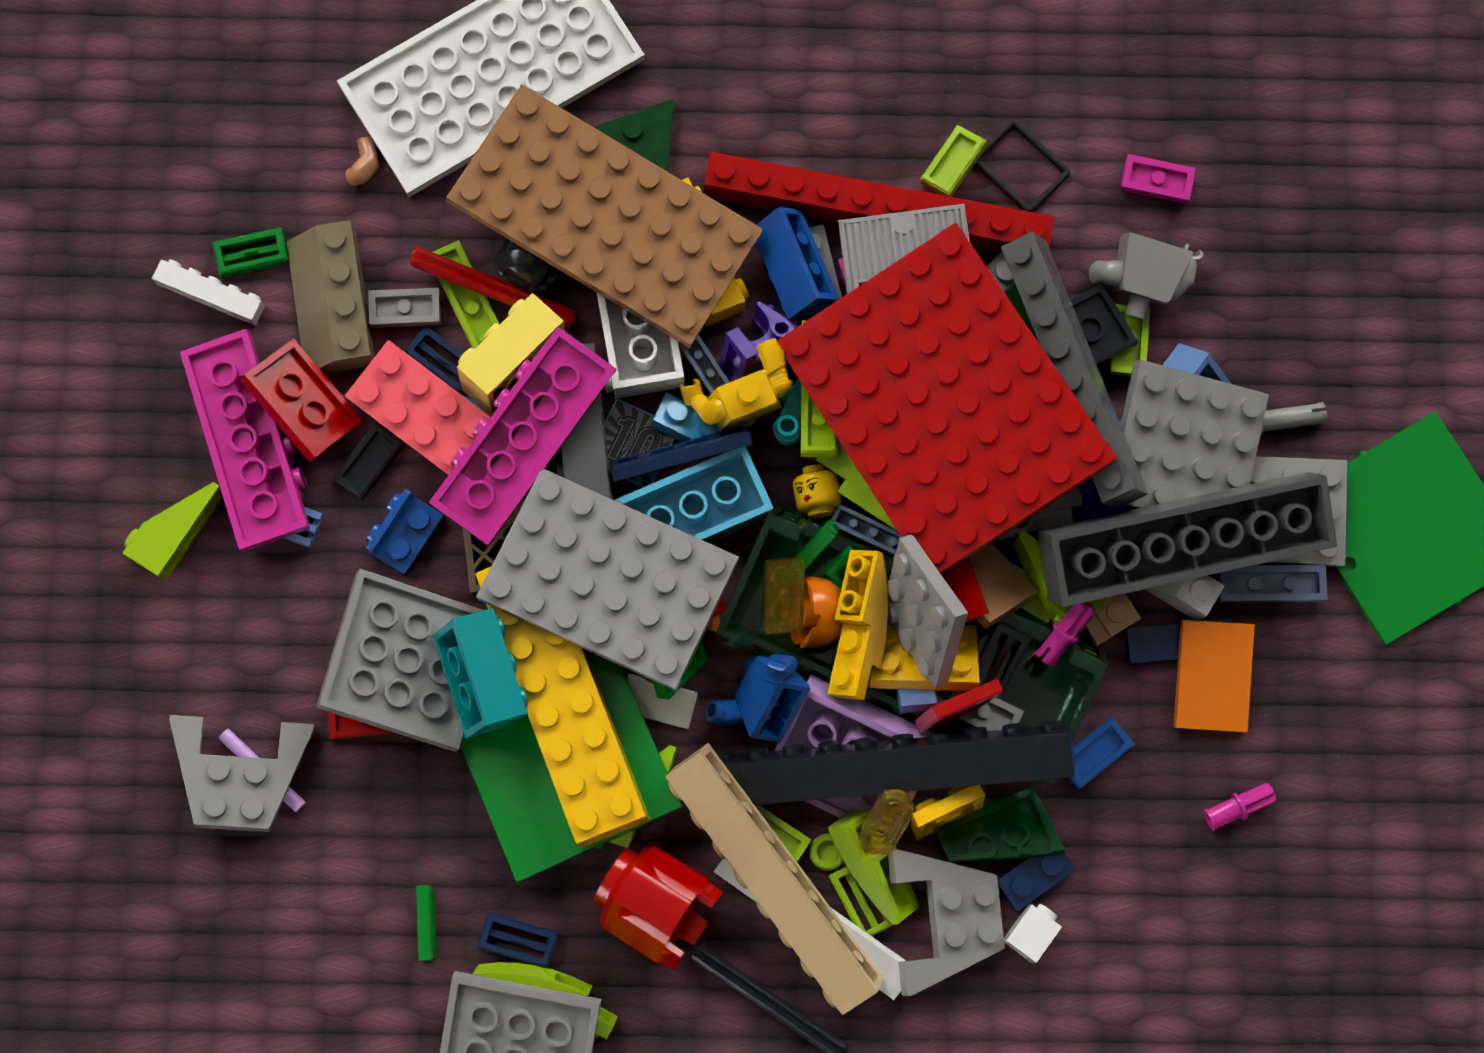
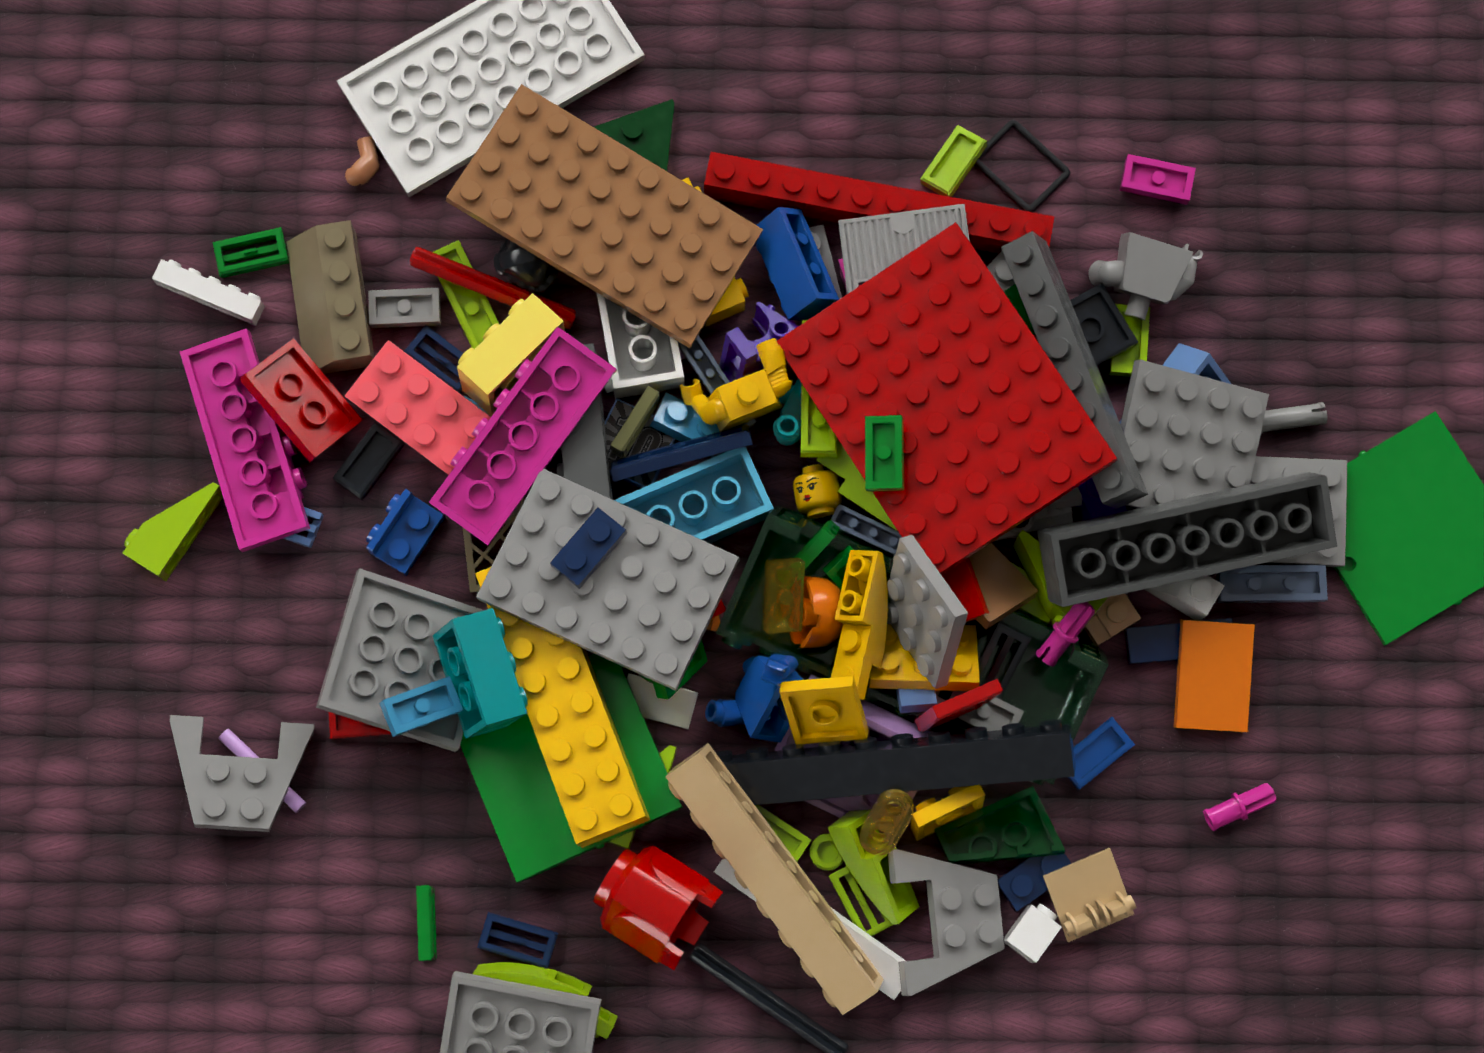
(421, 706): none -> dark azure plate
(588, 547): none -> dark blue plate
(635, 422): none -> olive tile
(824, 710): none -> yellow plate
(884, 453): none -> green plate
(1089, 895): none -> tan hinge

